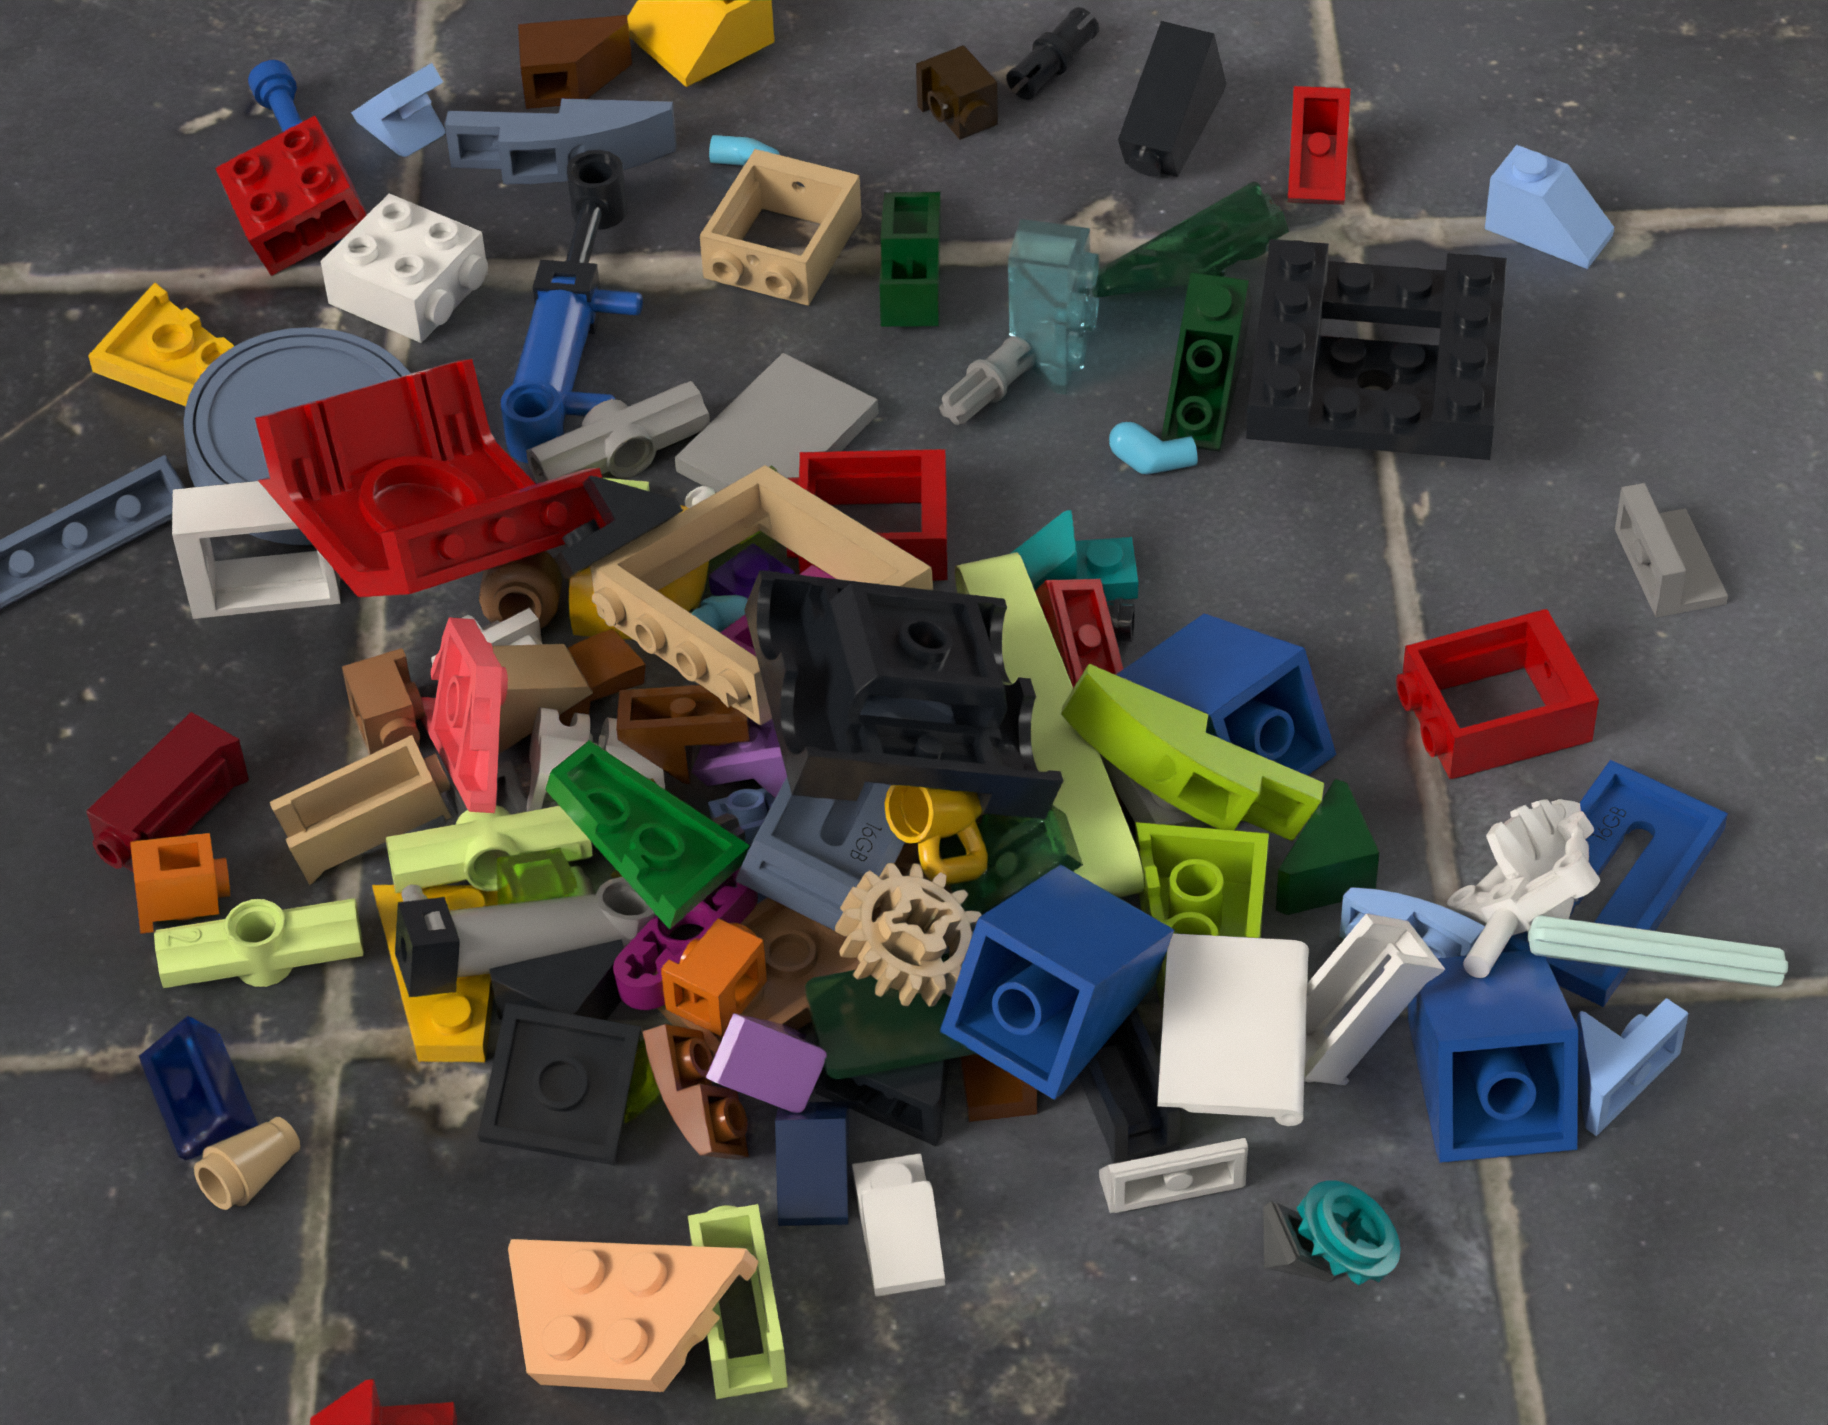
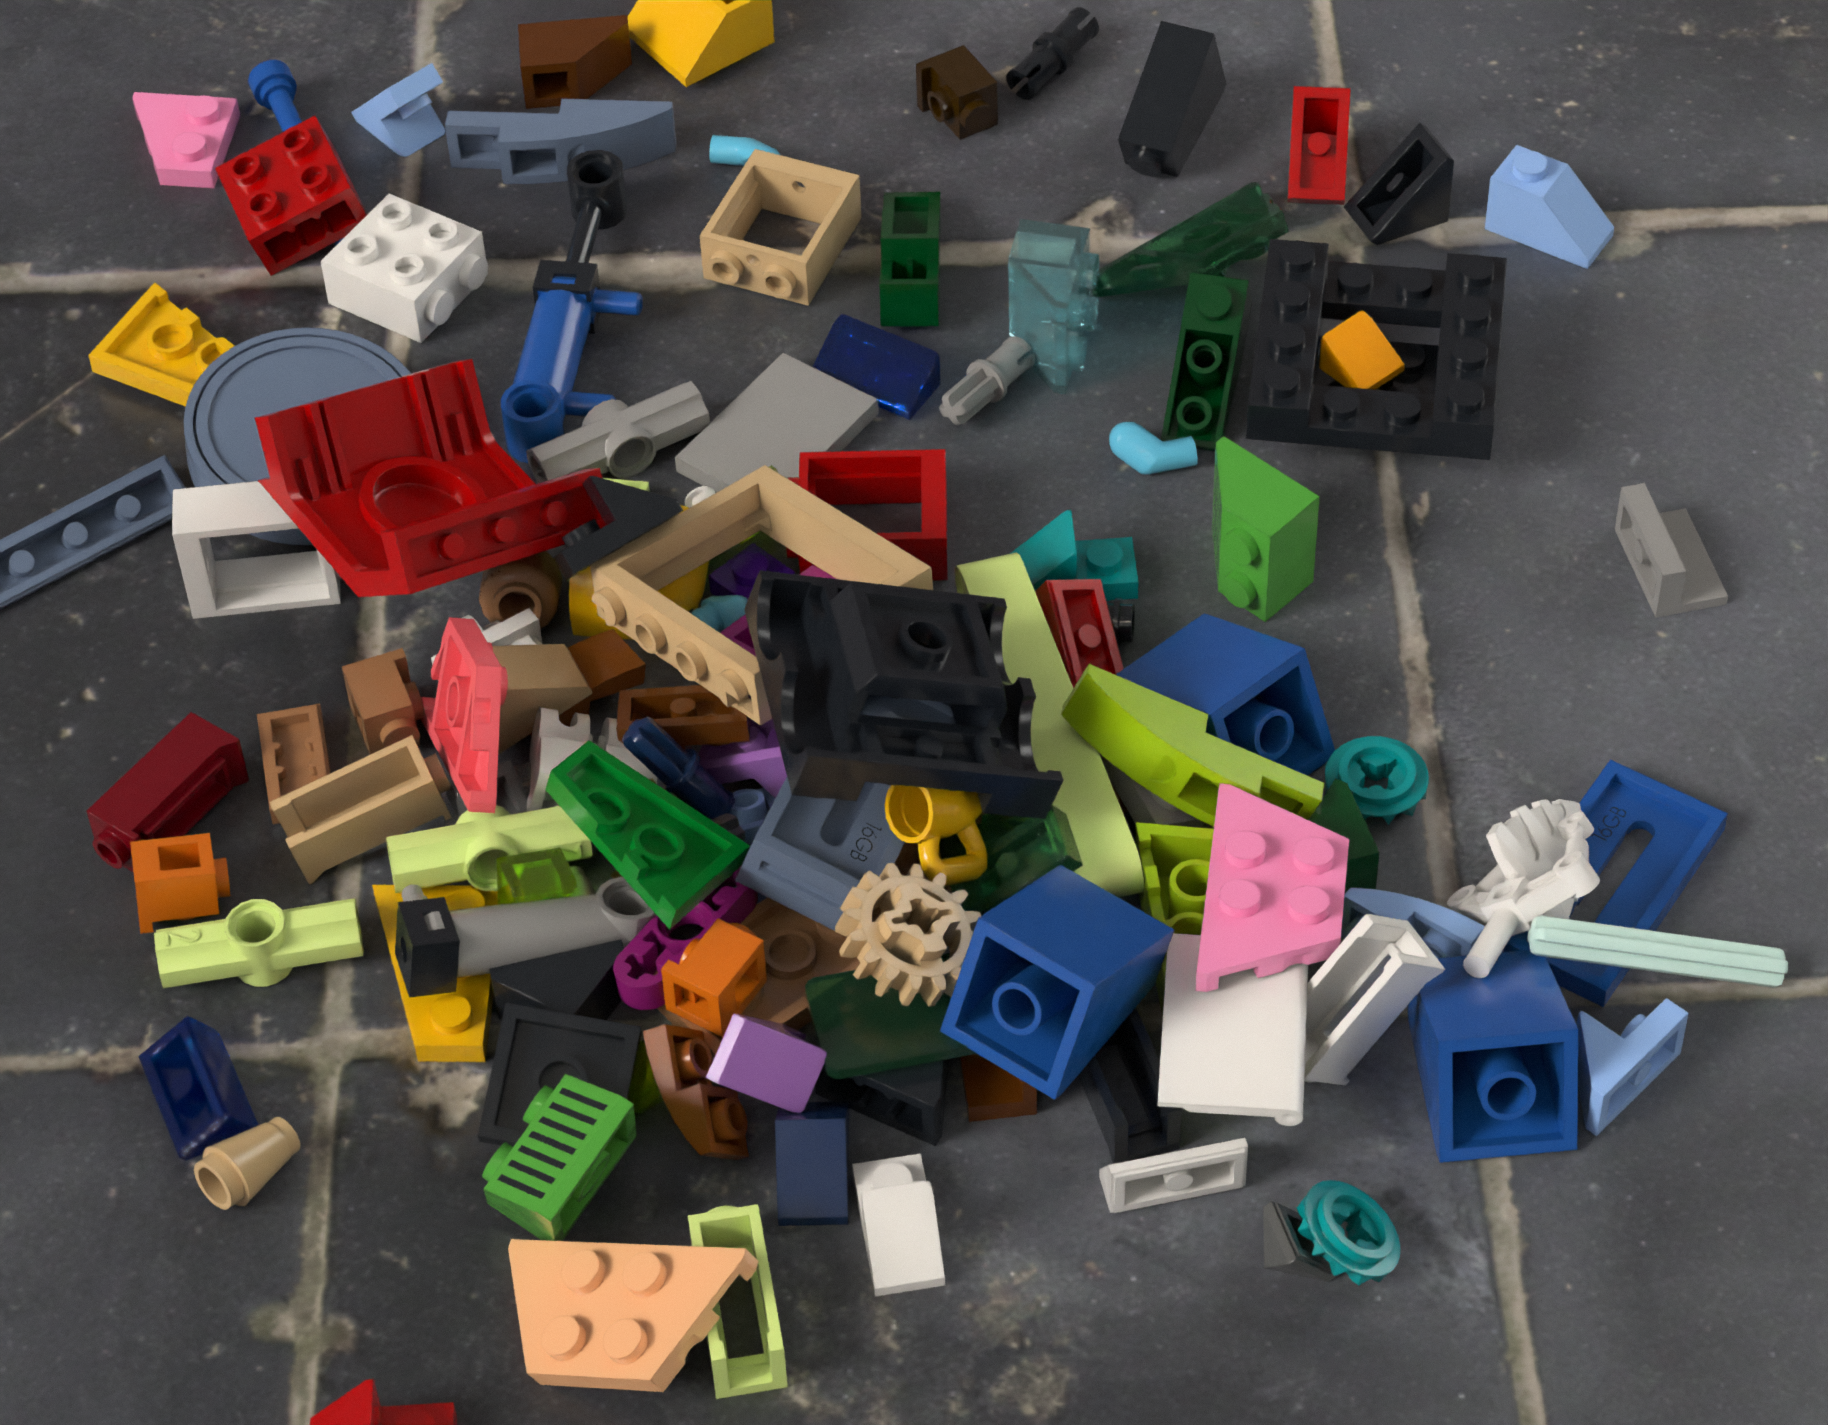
(186, 135): none -> bright pink wing
(292, 749): none -> medium nougat plate
(561, 1157): none -> bright green slope
(677, 768): none -> dark blue axle
(880, 365): none -> clear blue slope
(1261, 532): none -> bright green slope
(1269, 890): none -> bright pink wing
(1359, 354): none -> light orange slope
(1377, 759): none -> teal gear
(1406, 191): none -> black slope
(1486, 651): red window -> none

